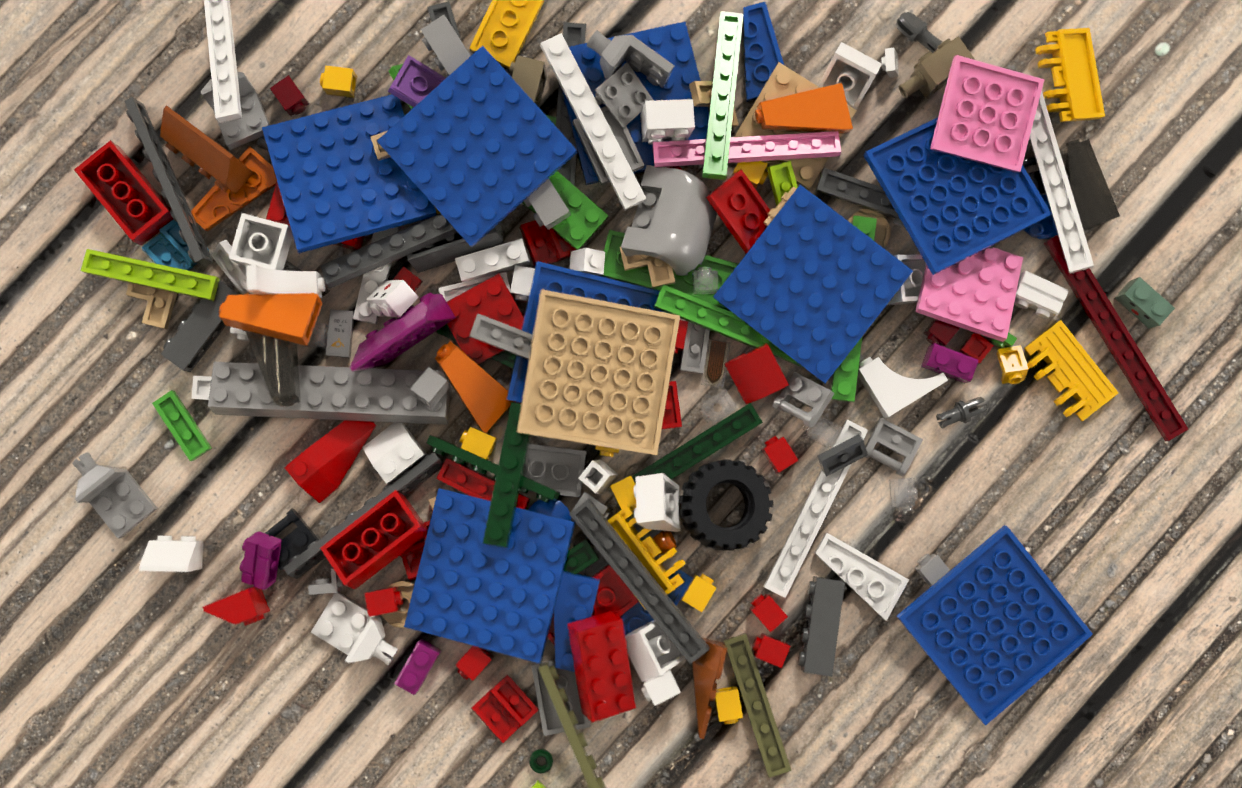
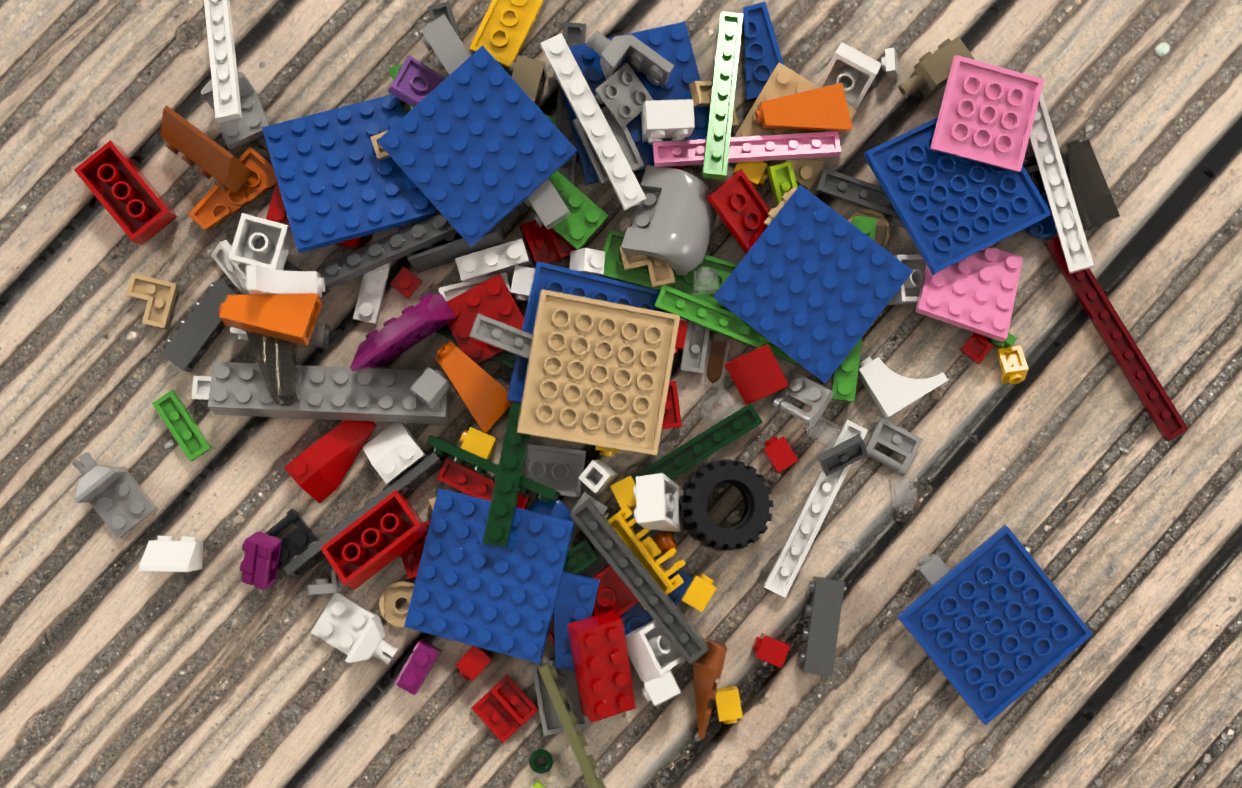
(150, 274): lime plate -> none
(169, 248): dark azure slope -> none
(171, 189): dark grey plate -> none
(240, 607): red slope -> none
(289, 96): dark red brick -> none
(339, 81): yellow brick -> none
(340, 333): light grey tile -> none
(383, 601): red brick -> none
(392, 298): white brick -> none
(757, 705): olive plate -> none
(767, 611): red brick -> none
(868, 578): white wing -> none
(917, 30): dark grey arm -> none
(940, 332): dark red brick -> none
(951, 363): magenta brick -> none
(961, 413): dark grey arm -> none
(1039, 295): white brick -> none
(1071, 370): yellow hinge -> none
(1074, 70): yellow hinge -> none
(1144, 303): sand green brick -> none

